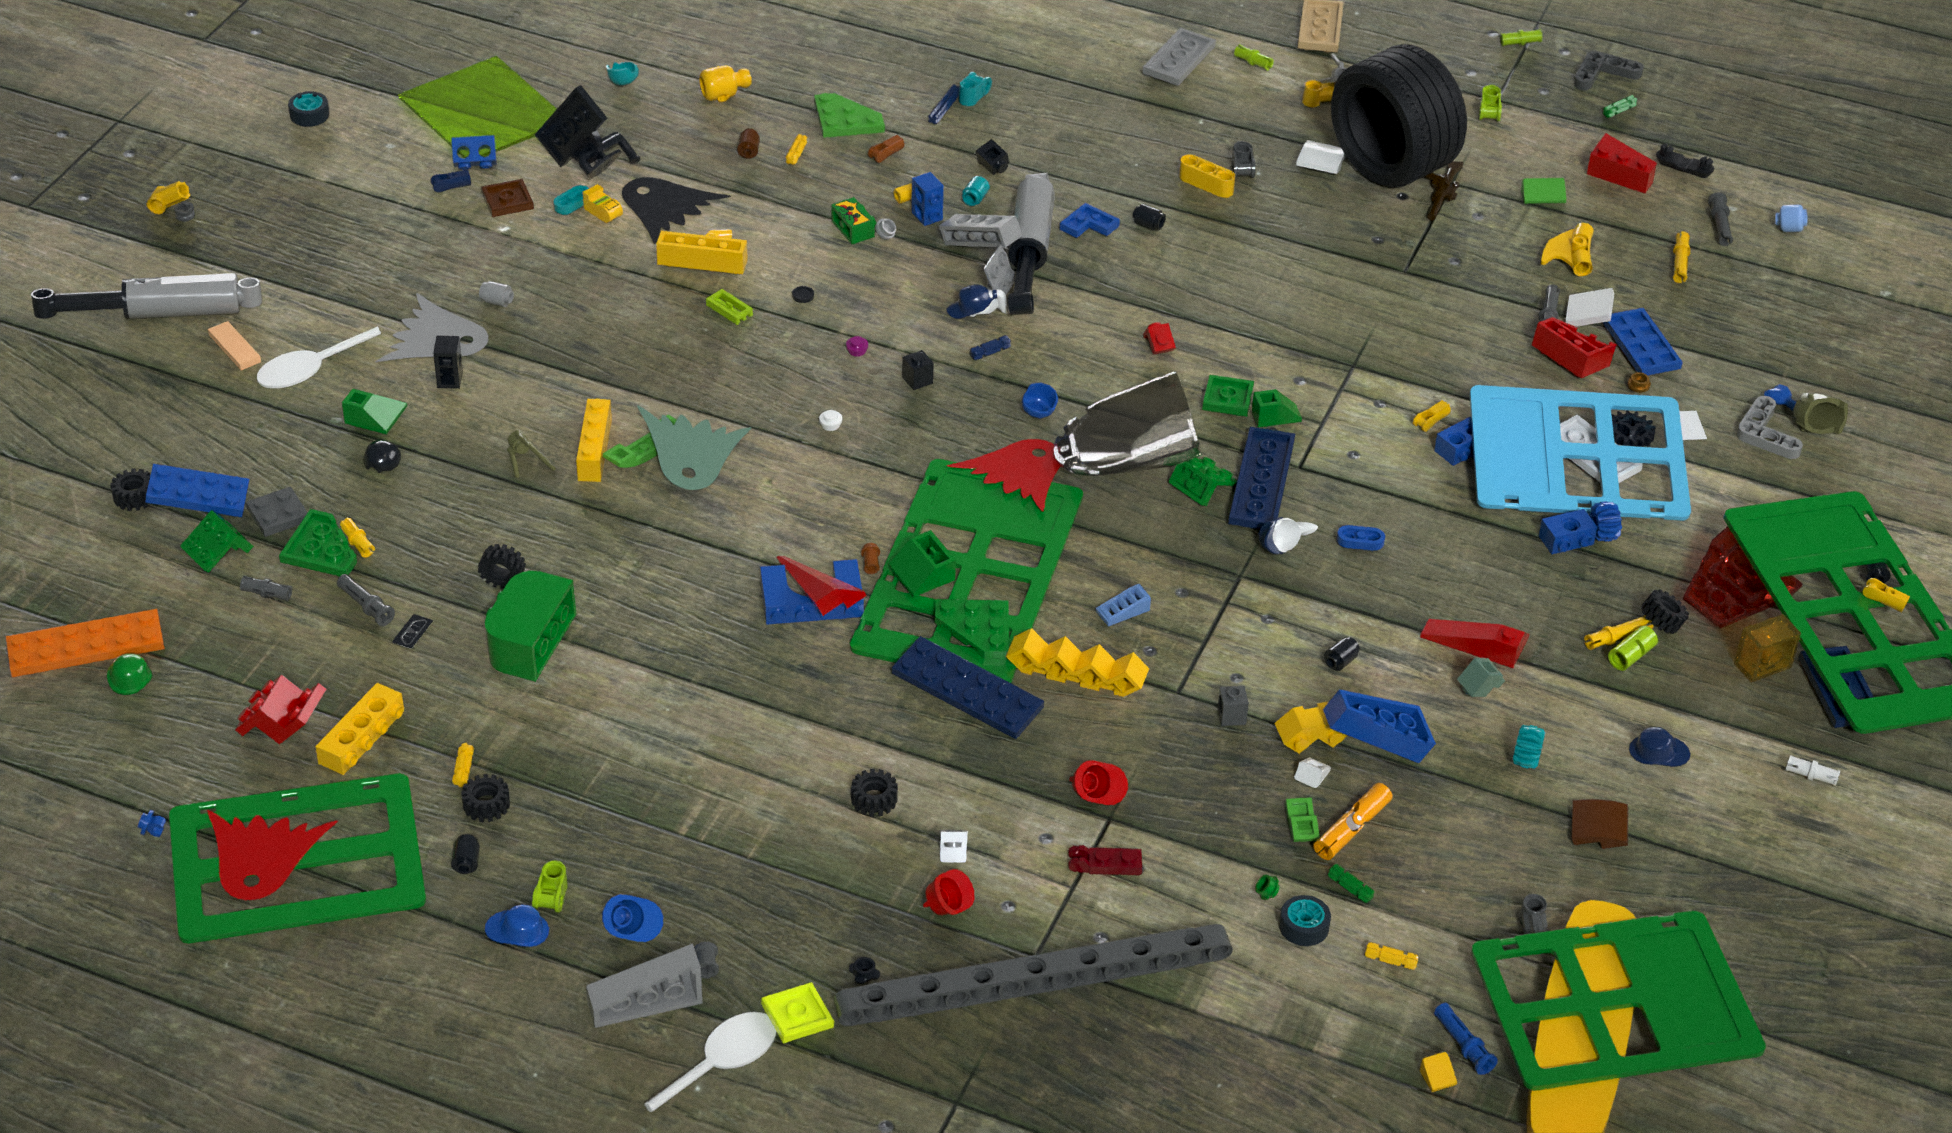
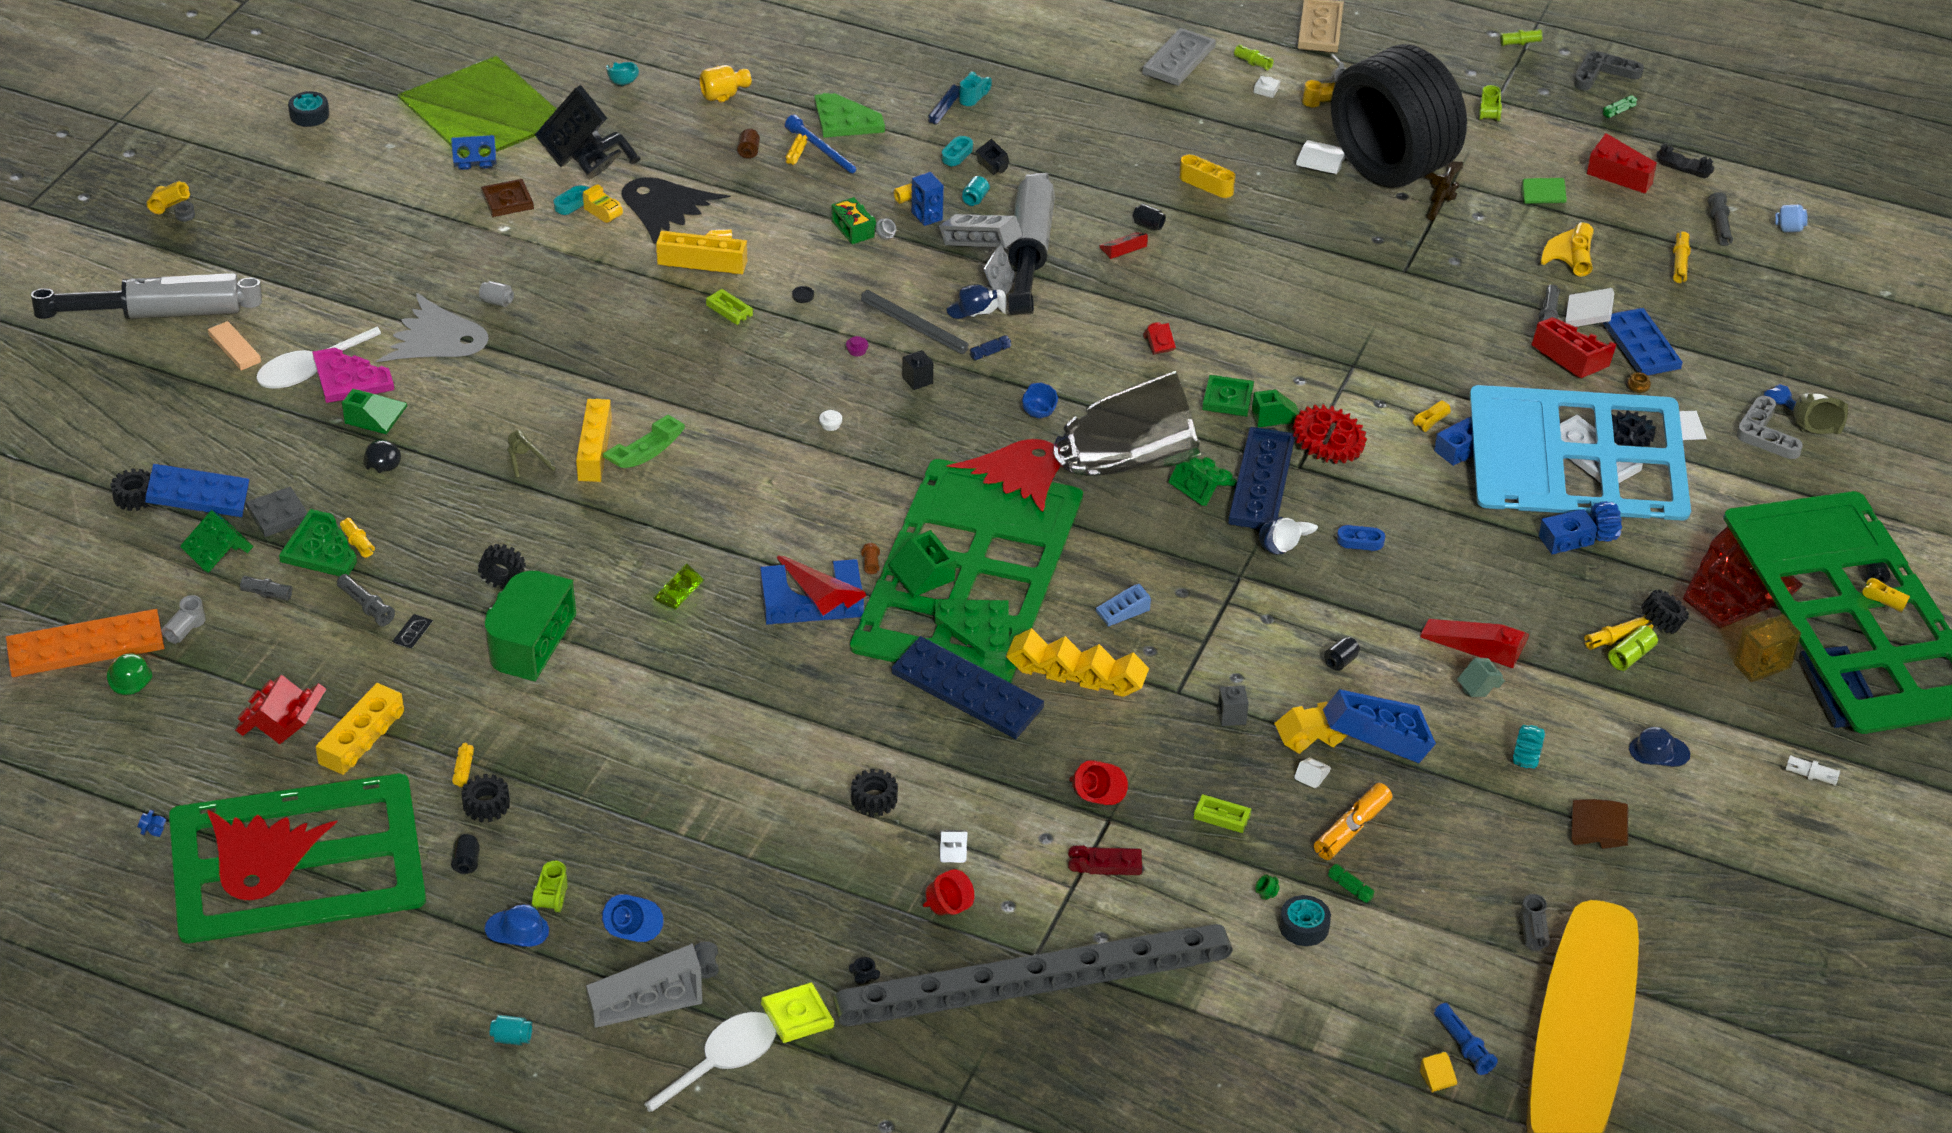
(187, 617): none -> light grey piece
(342, 373): none -> dark pink plate
(448, 361): black brick -> none
(449, 181): dark blue bar -> none
(511, 1030): none -> teal brick
(679, 587): none -> clear neon green slope
(689, 447): sand green piece -> none
(795, 125): none -> blue piece
(886, 148): dark orange bar -> none
(914, 322): none -> dark grey axle
(957, 150): none -> teal plate
(1089, 217): blue plate -> none
(1124, 245): none -> red slope
(1220, 816): none -> lime tile
(1242, 160): dark grey piece -> none
(1267, 86): none -> white plate
(1301, 819): bright green slope -> none
(1345, 441): none -> red gear
(1391, 955): yellow axle -> none
(1673, 977): green door -> none

